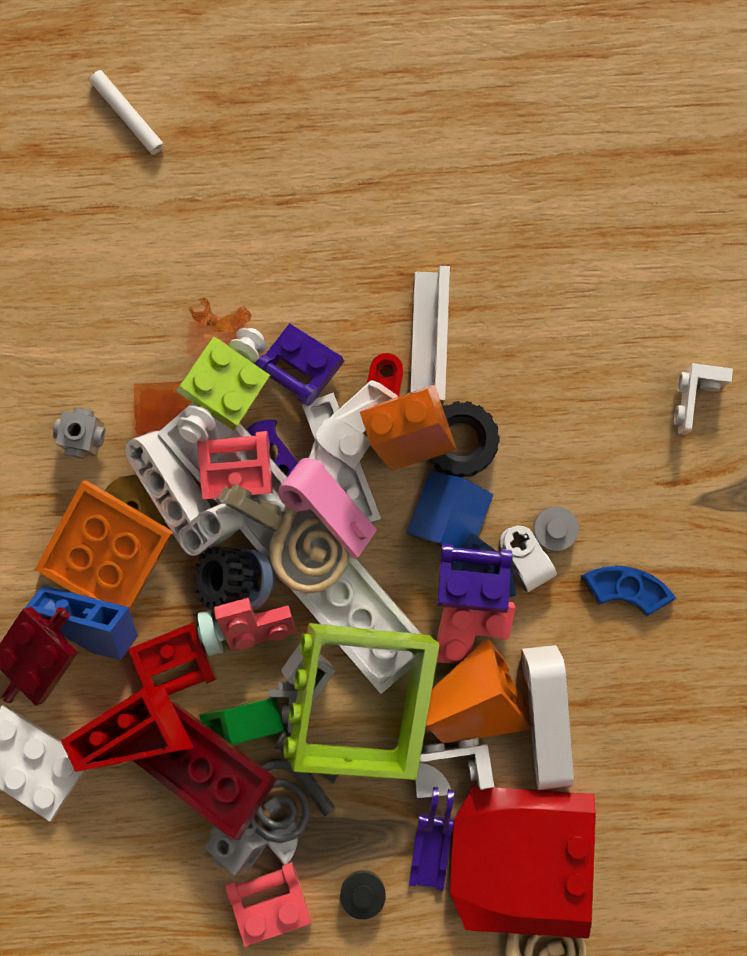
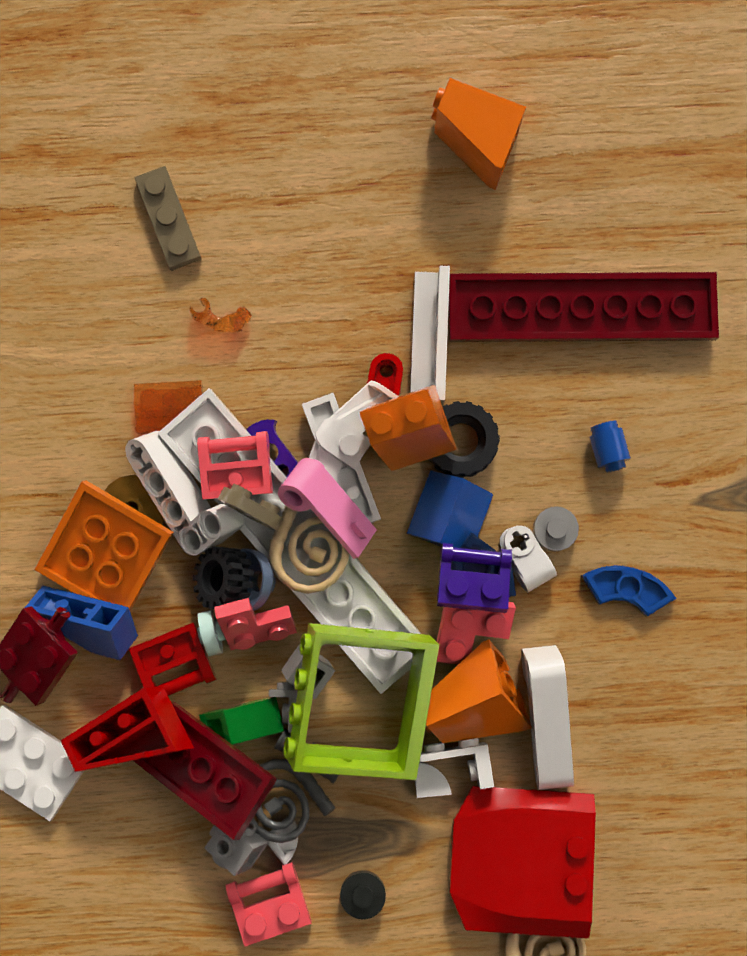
(89, 439): light grey brick -> none
(126, 112): white piece -> none
(168, 218): none -> dark tan plate
(222, 384): lime plate -> none
(304, 355): dark purple plate -> none
(432, 845): dark purple arm -> none
(477, 127): none -> orange slope
(583, 307): none -> dark red plate
(609, 446): none -> blue brick
(709, 378): white bracket -> none

